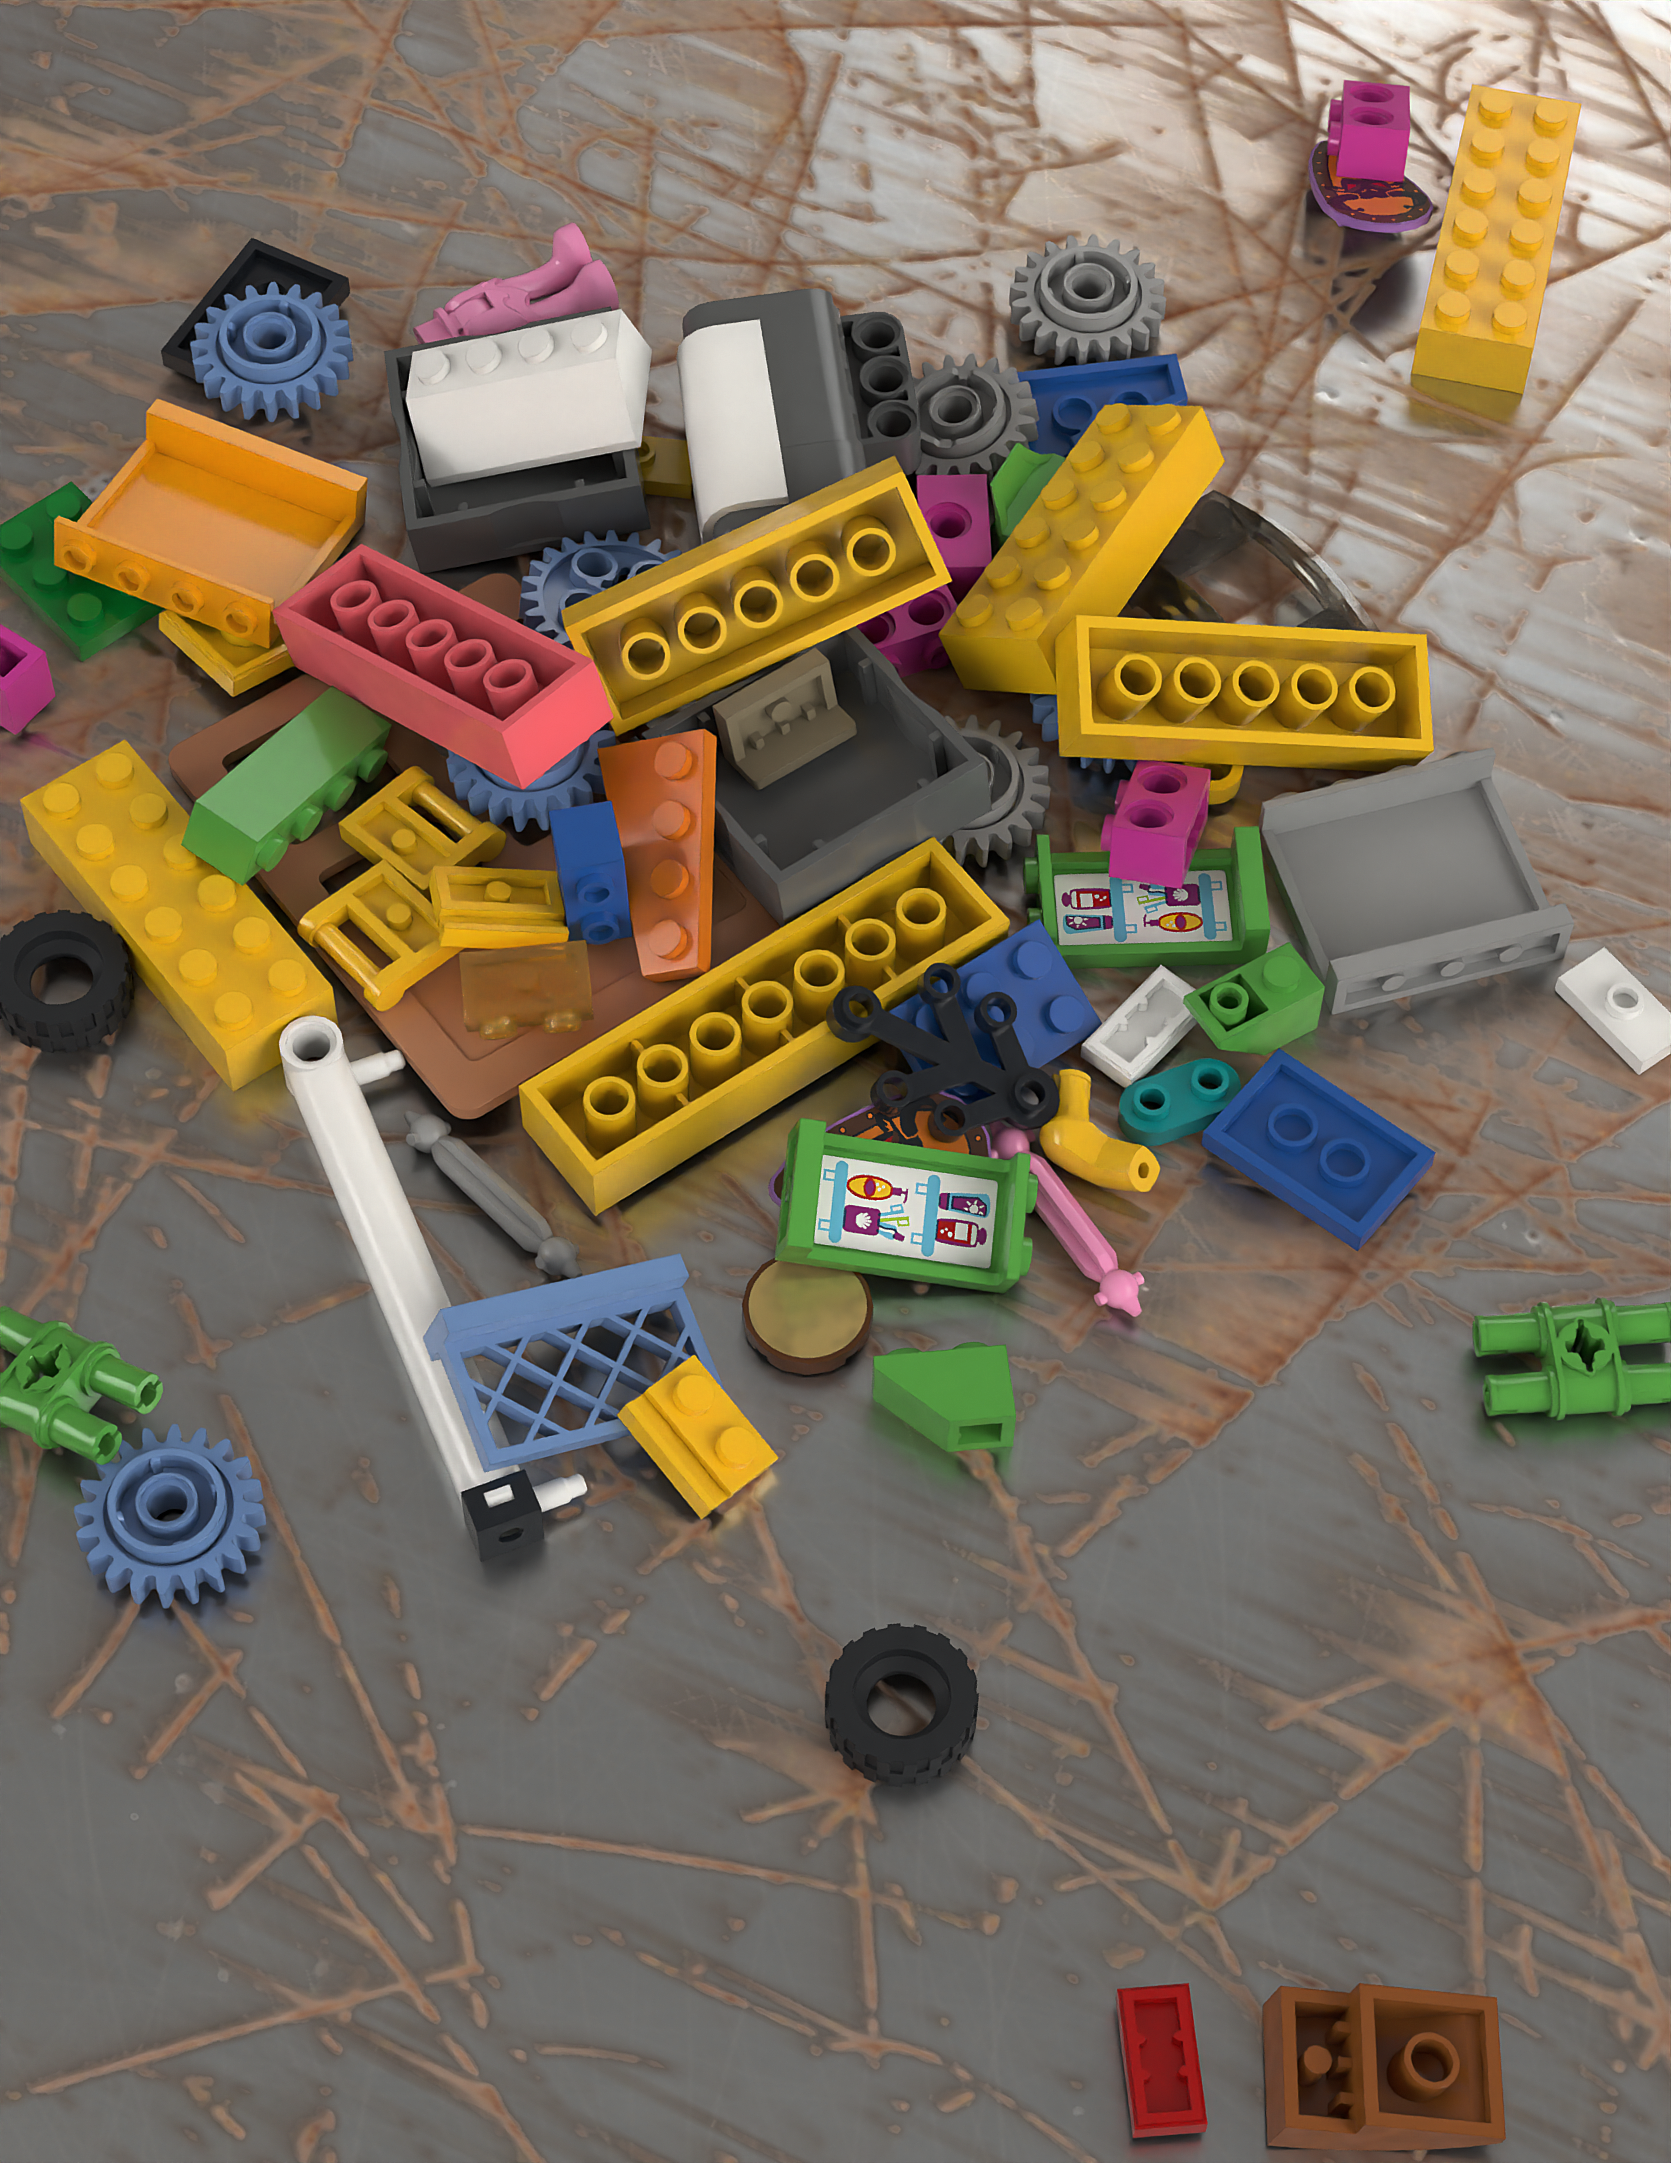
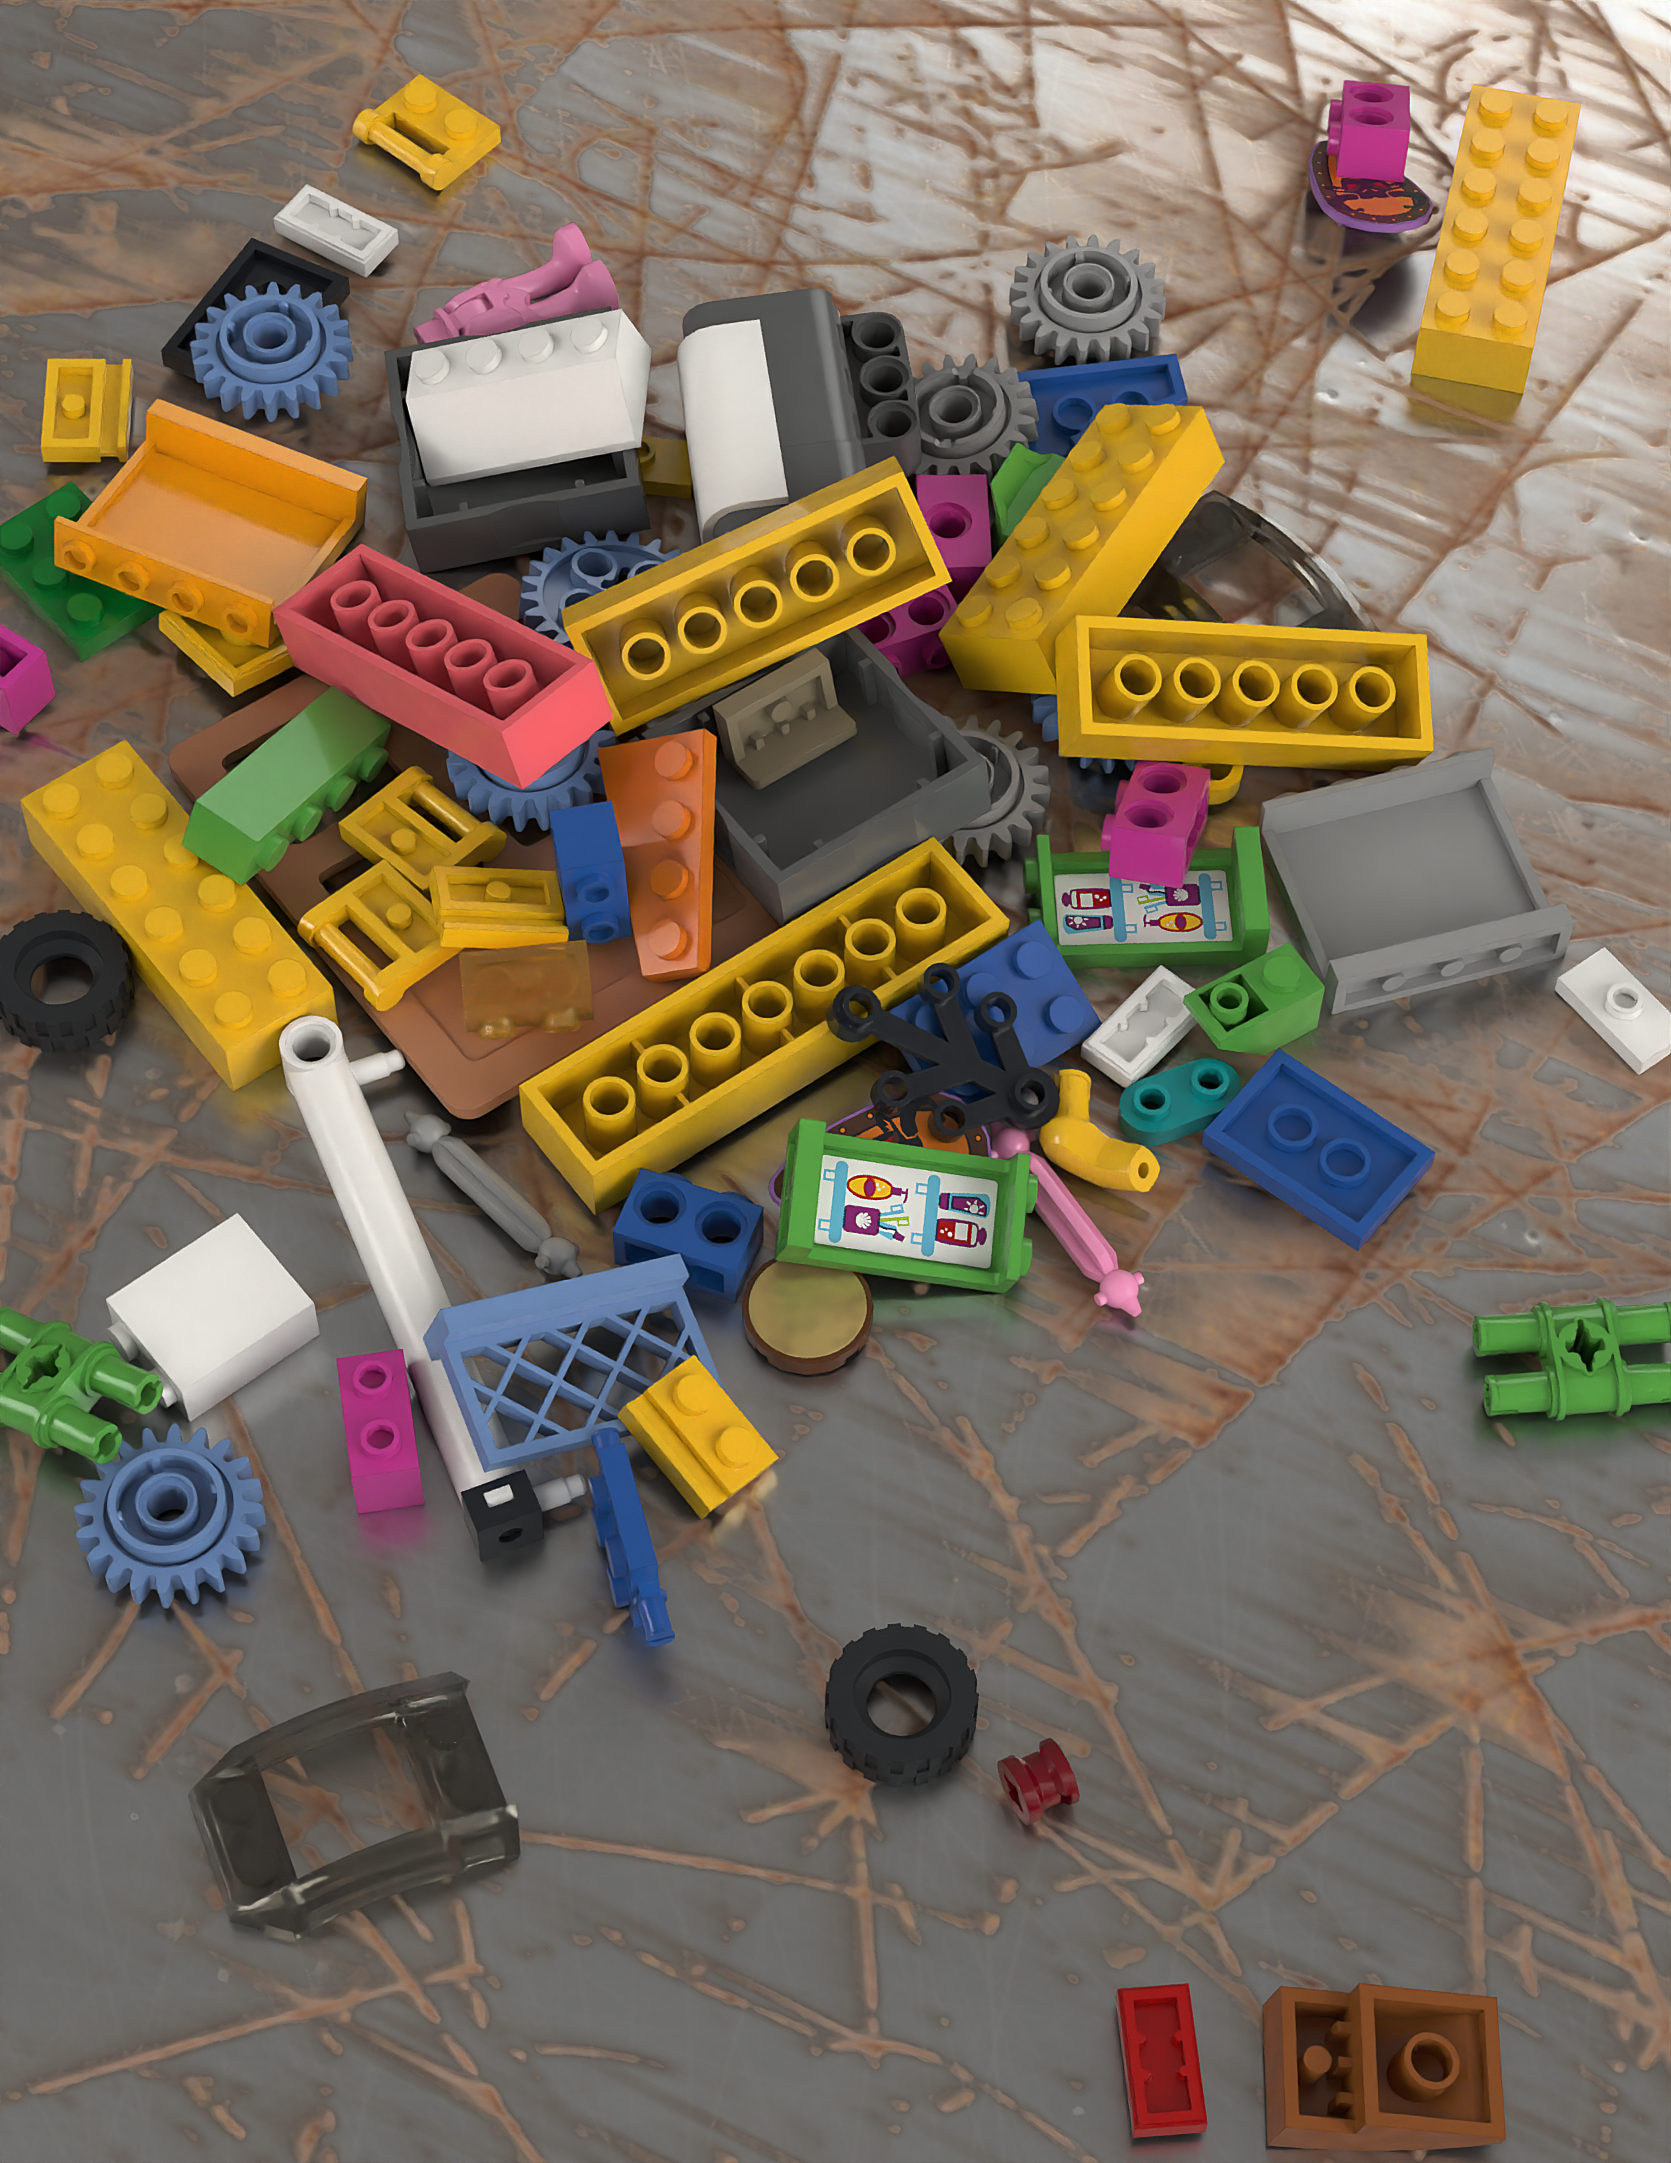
(86, 410): none -> yellow plate
(212, 1317): none -> white brick
(336, 230): none -> white plate
(380, 1431): none -> dark pink brick
(436, 121): none -> yellow plate
(451, 1770): none -> clear smoke wedge
(625, 1534): none -> blue plate
(696, 1218): none -> blue brick
(950, 1395): bright green slope -> none
(1038, 1781): none -> dark red wheel

